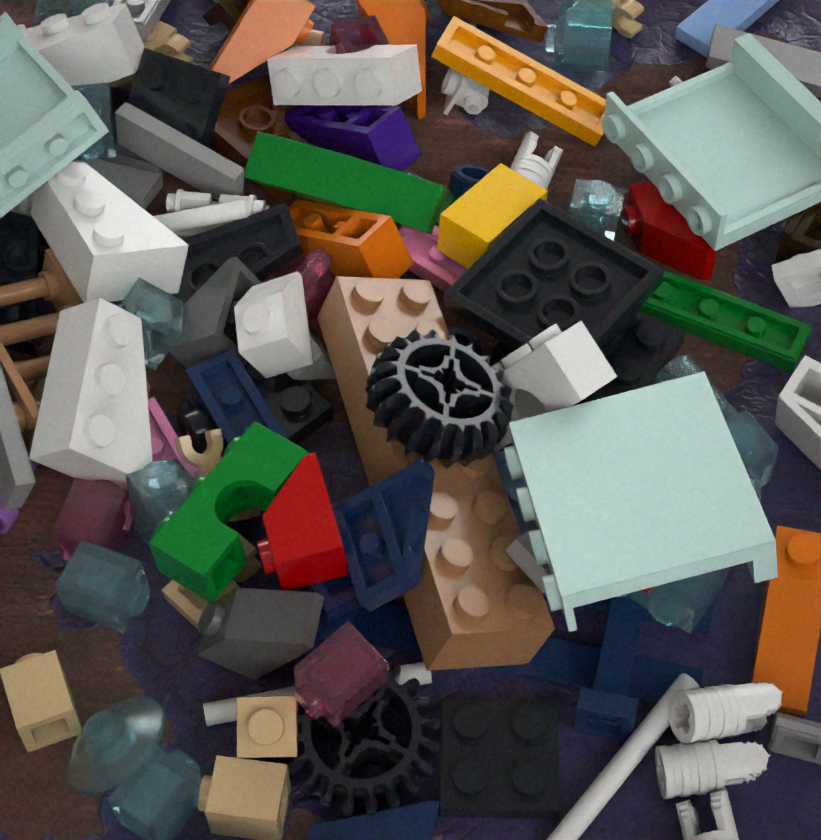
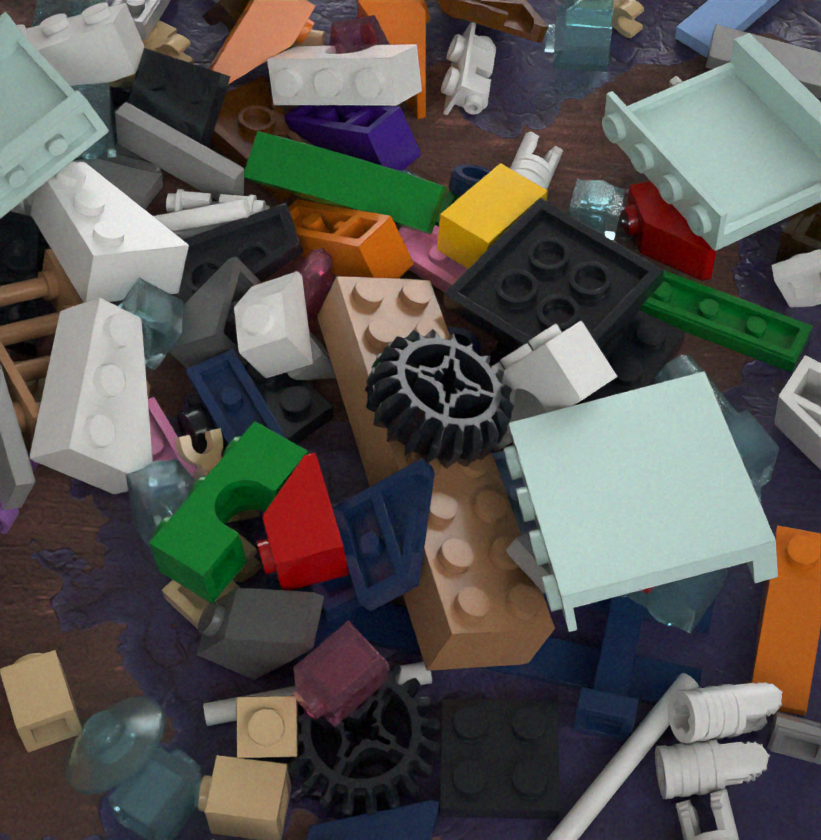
(93, 513): clear pink brick -> none
(103, 586): clear light blue brick -> none
(521, 80): light orange plate -> none

